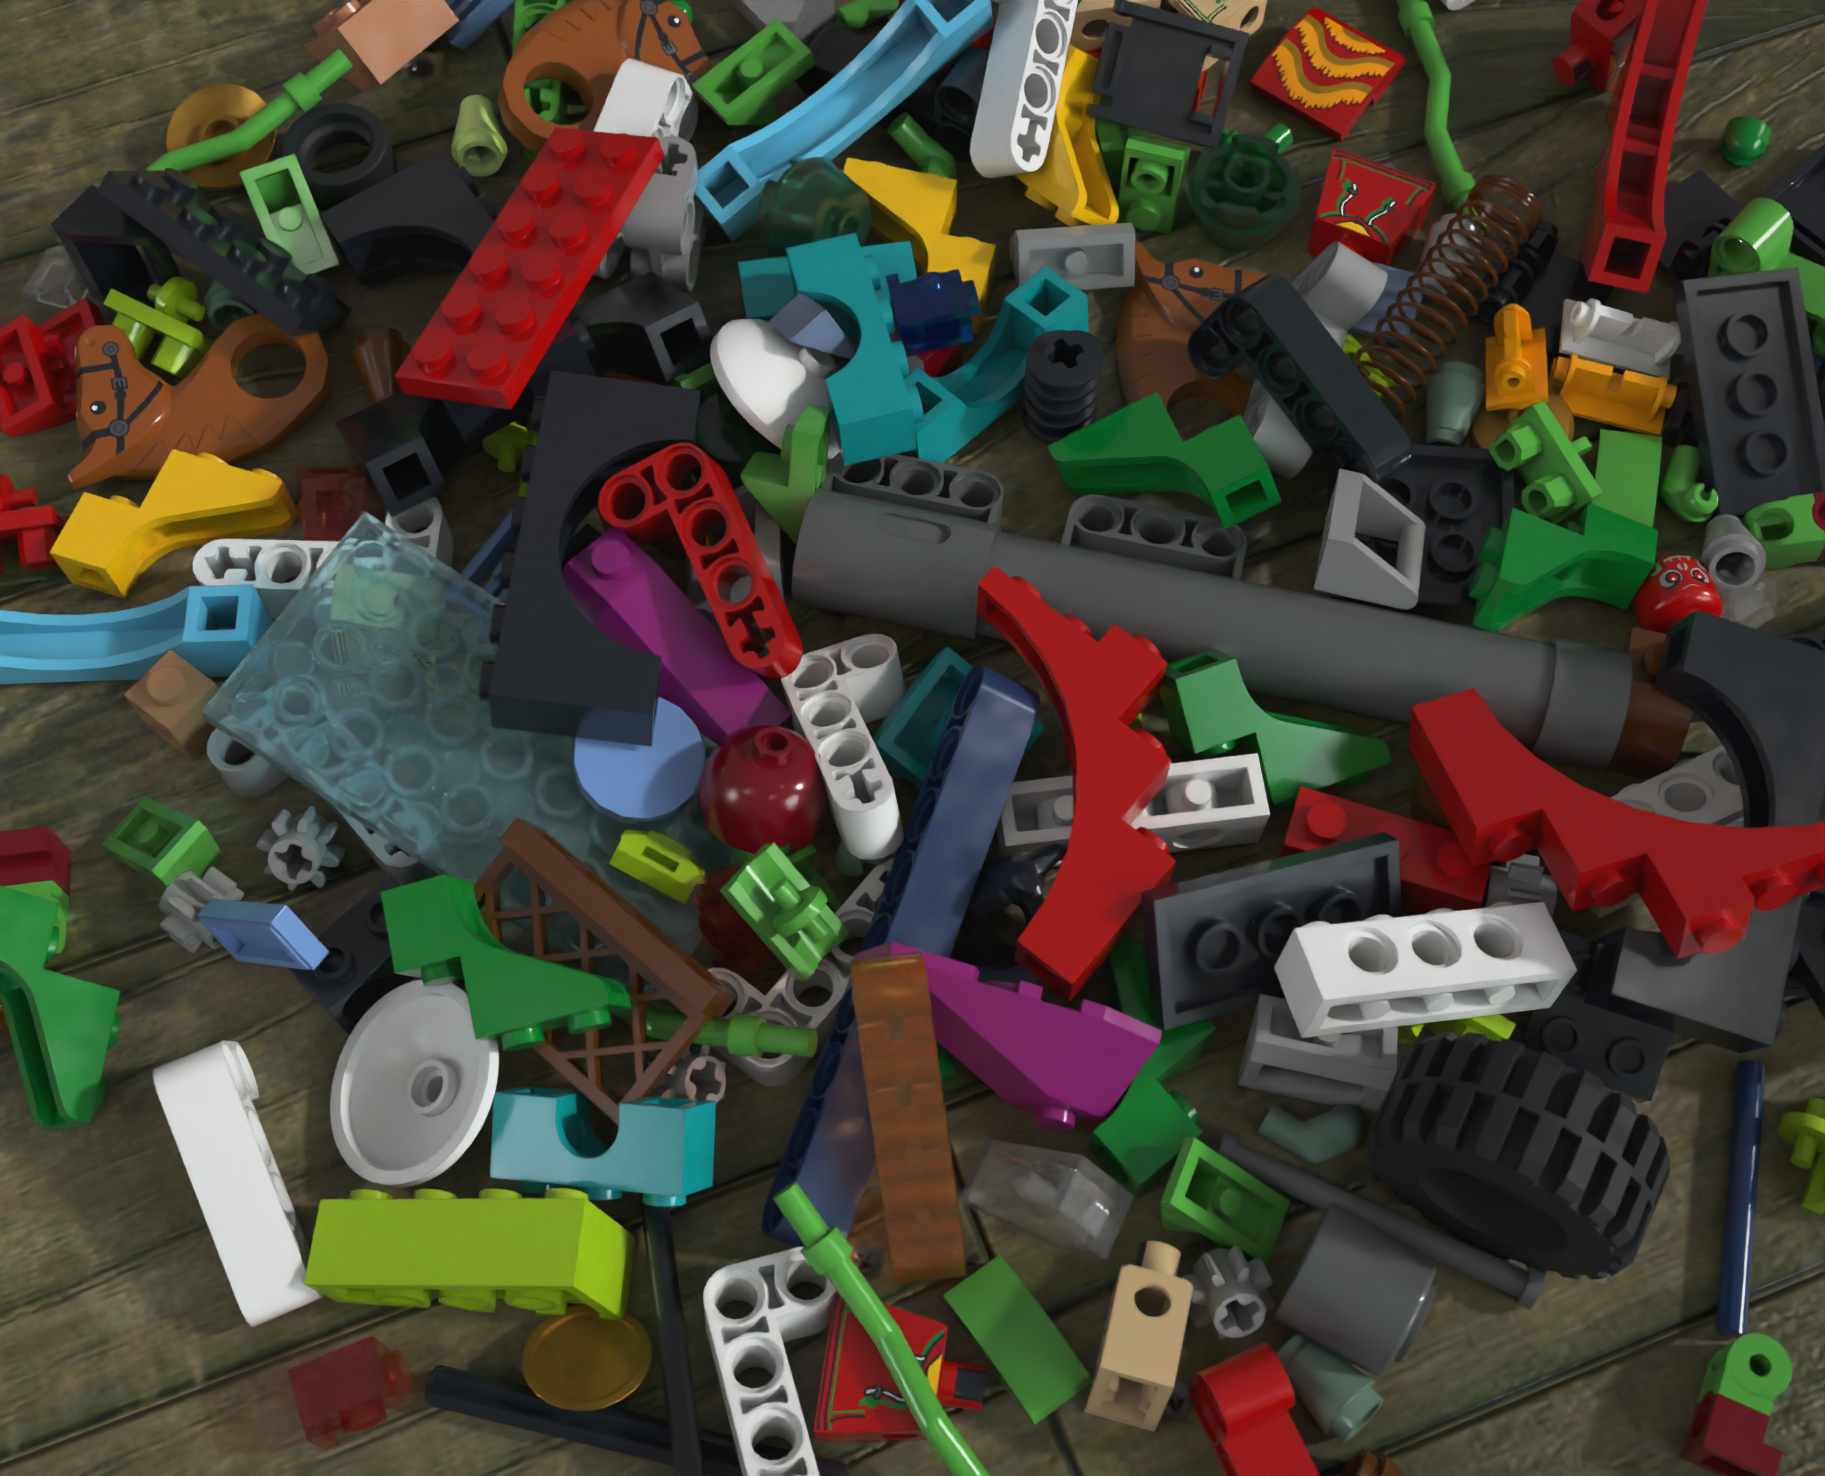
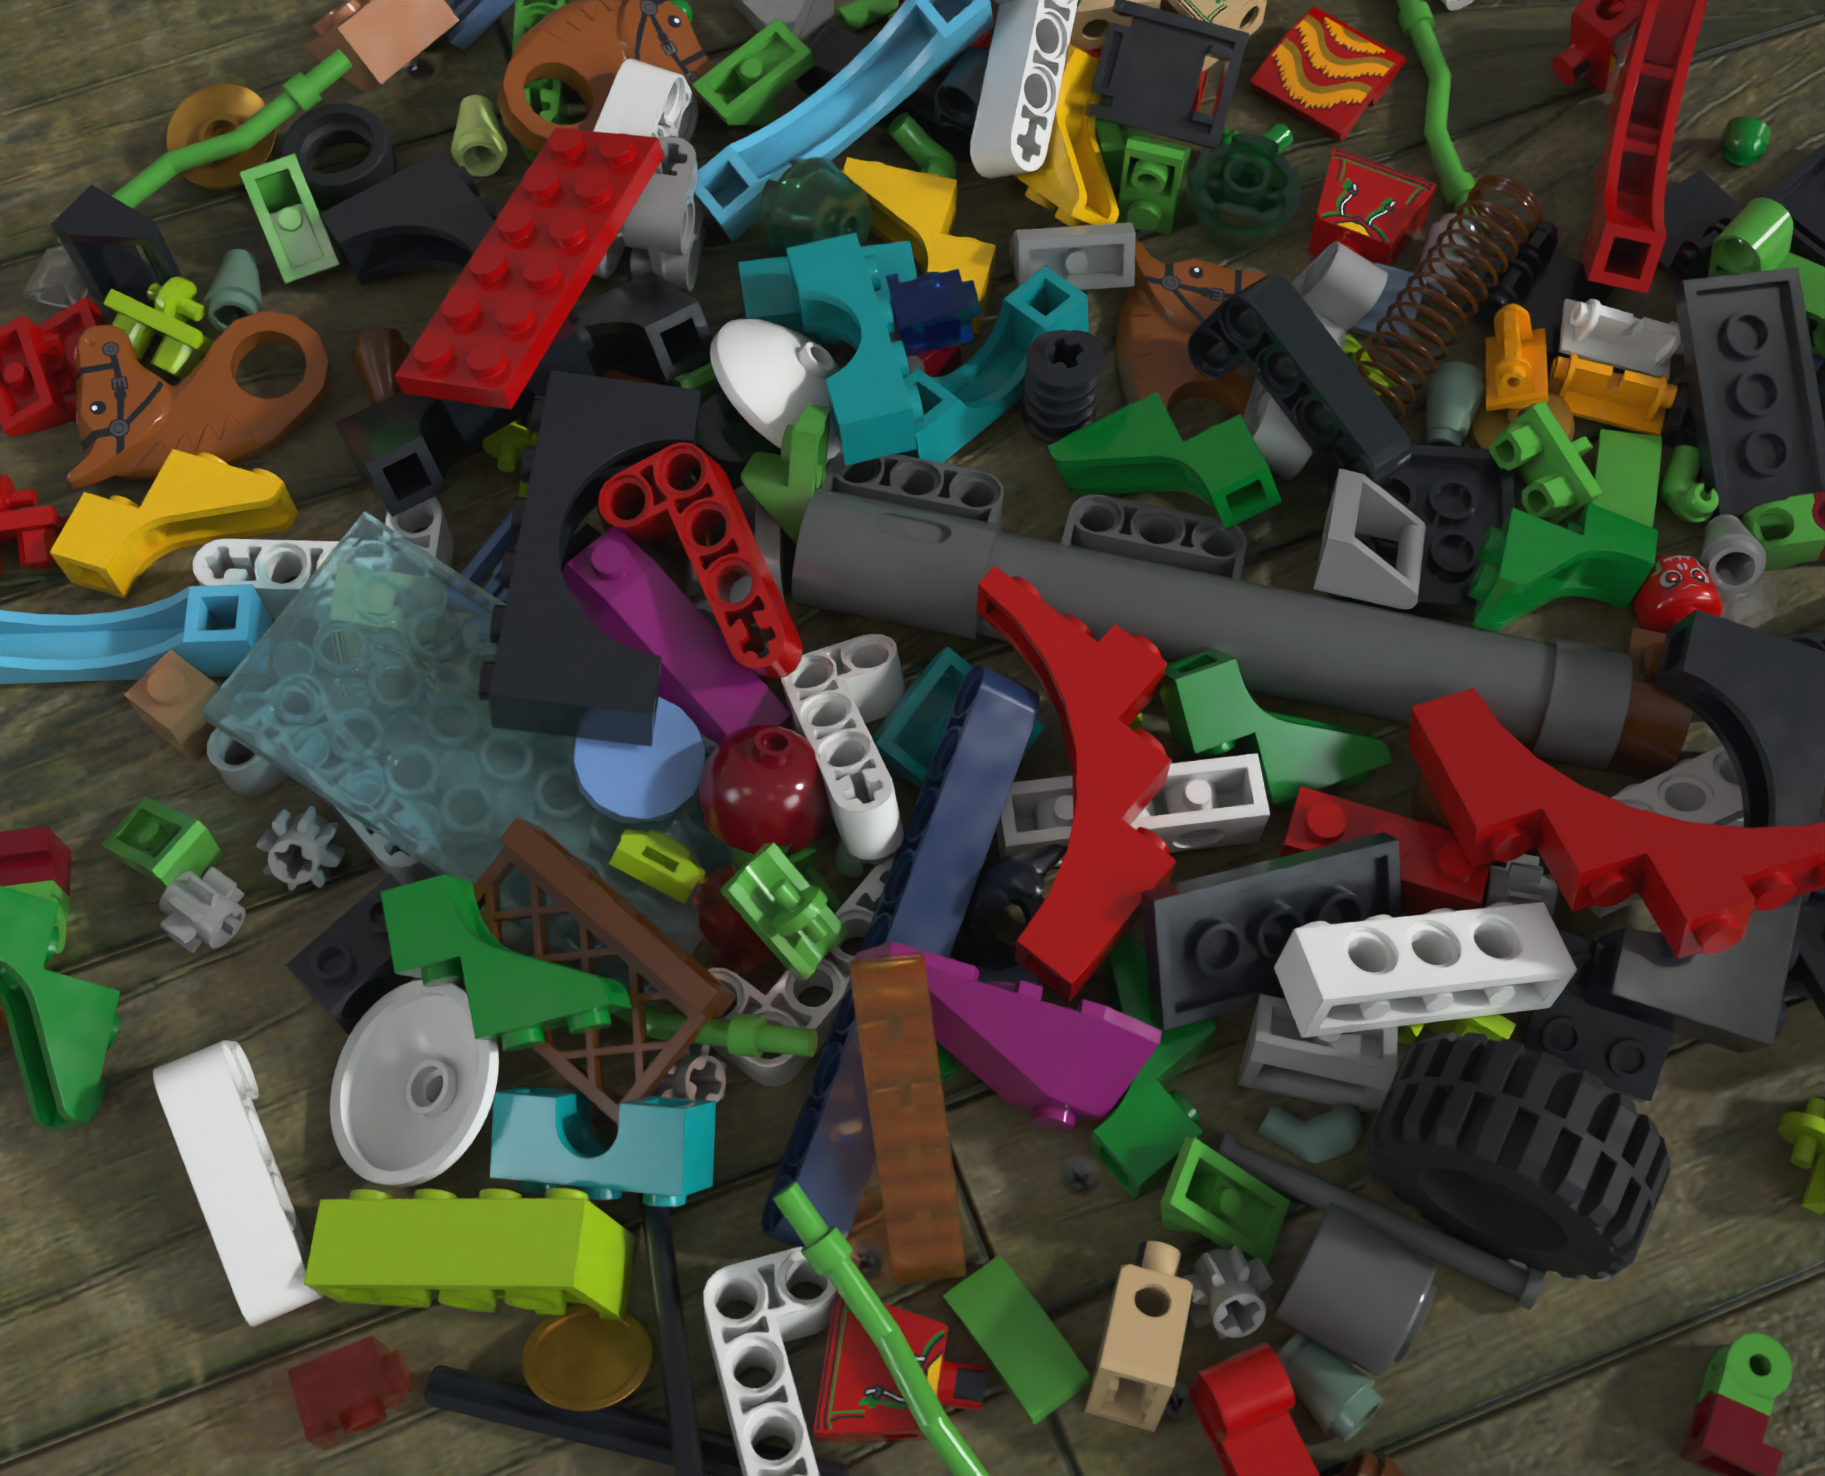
(225, 250): black plate -> none
(262, 933): medium blue tile -> none
(330, 500): clear red brick -> none
(812, 326): sand blue slope -> none
(1048, 1196): clear slope -> none
(1741, 1200): dark blue bar -> none

